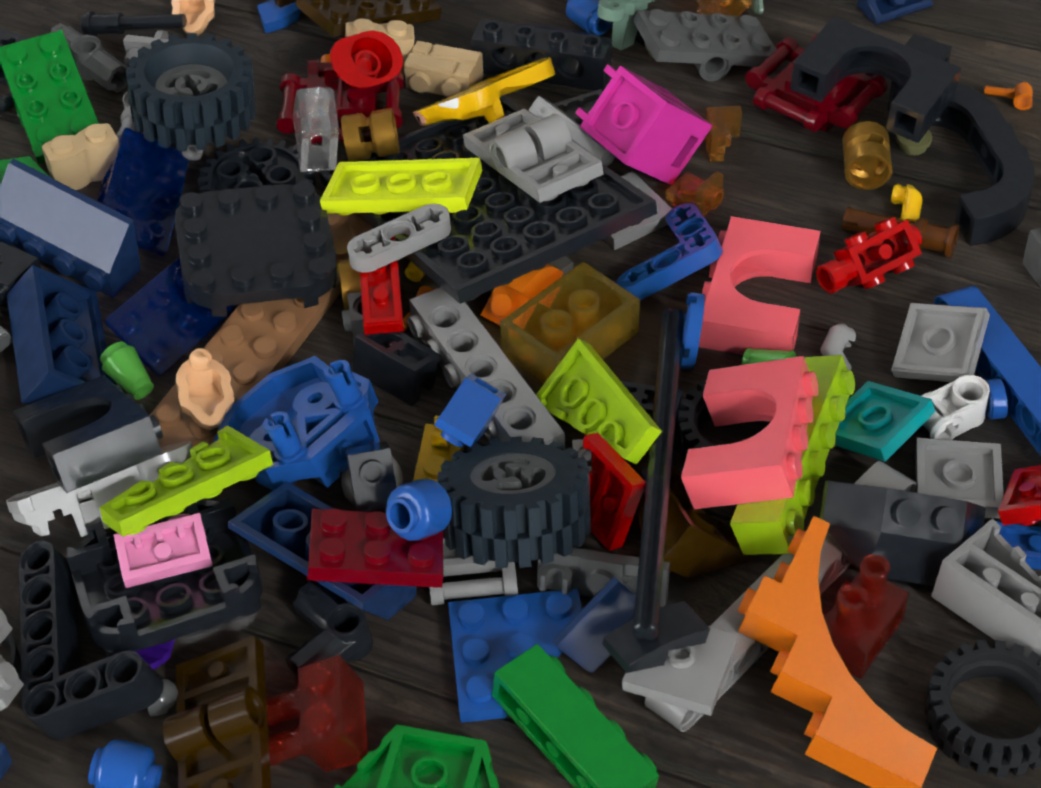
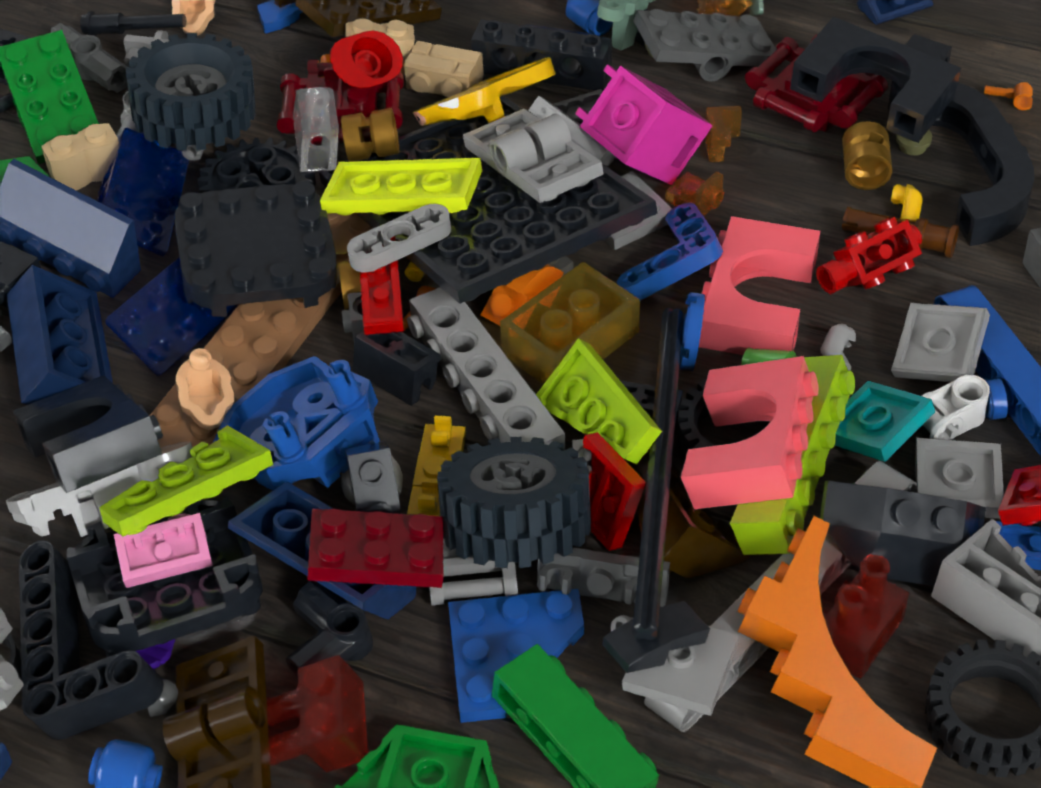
(126, 369): bright green cone -> none
(418, 509): blue head -> none
(469, 411): blue slope -> none
(602, 615): dark blue slope -> none

